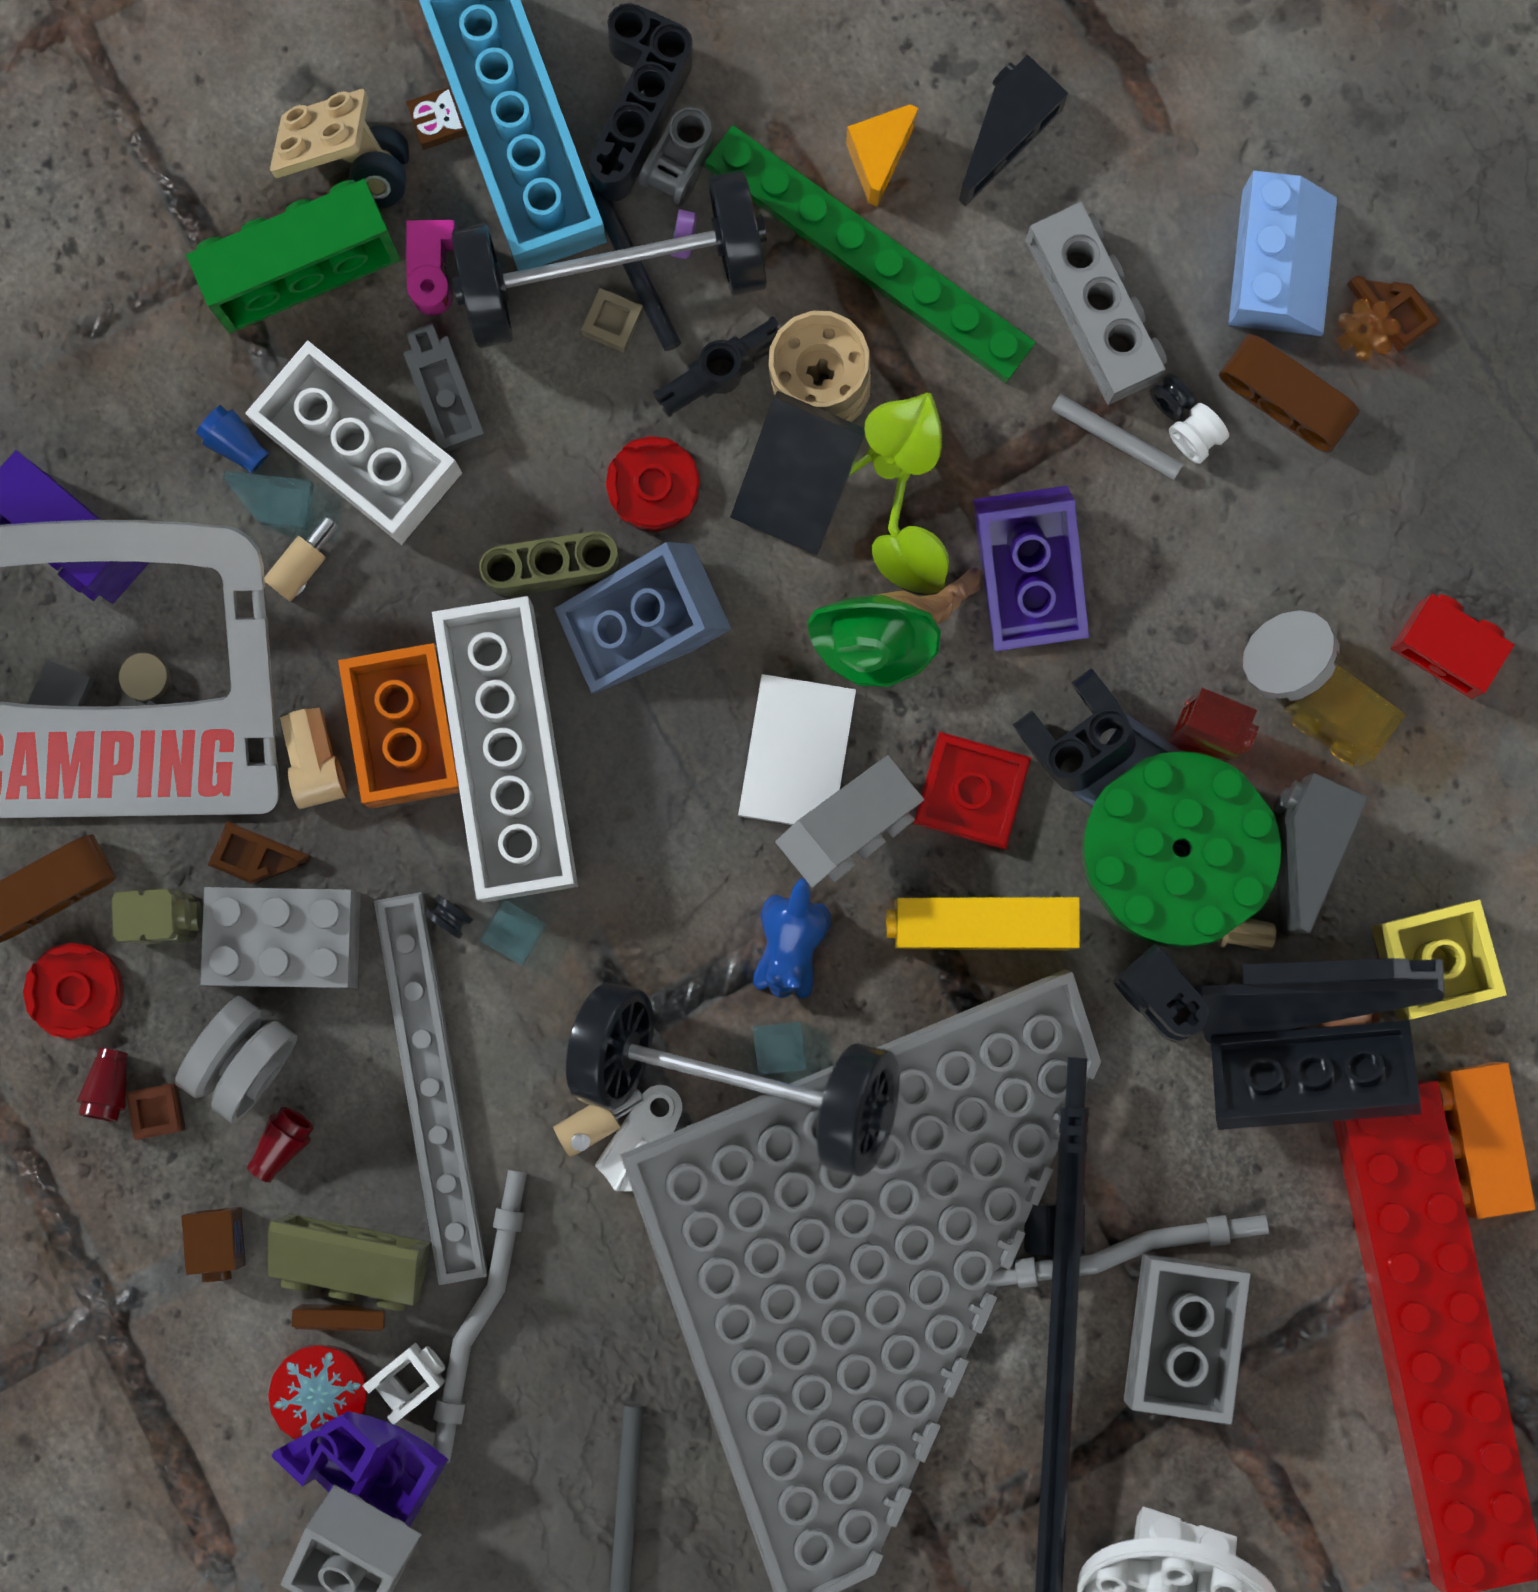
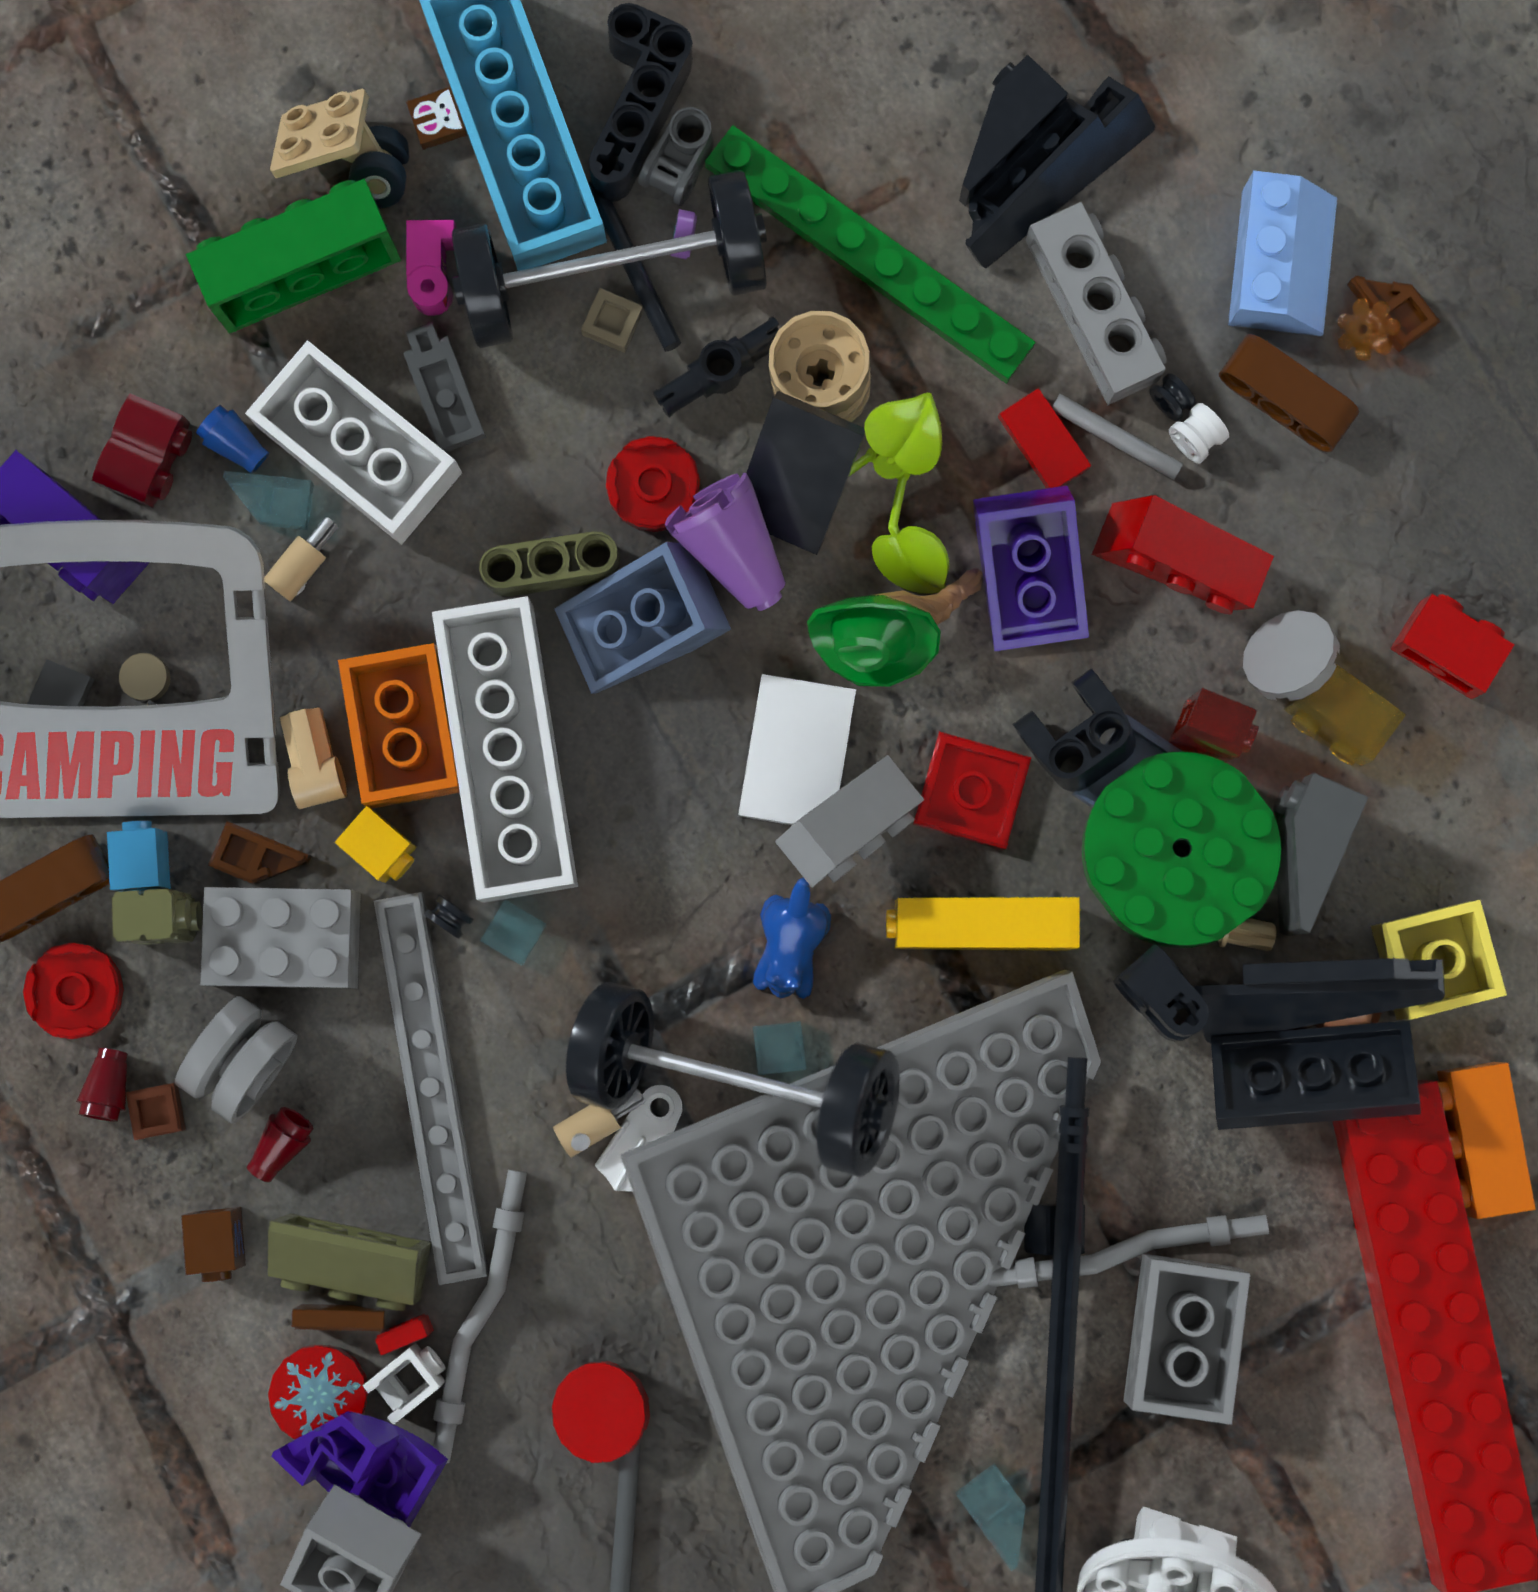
(138, 857): none -> dark azure brick
(142, 451): none -> dark red brick
(377, 846): none -> yellow brick
(404, 1334): none -> red tile
(600, 1411): none -> red tile
(731, 541): none -> medium lavender cone
(878, 146): light orange slope -> none
(996, 1511): none -> clear light blue tile
(1044, 440): none -> red tile
(1055, 166): none -> black wedge
(1183, 553): none -> red wedge

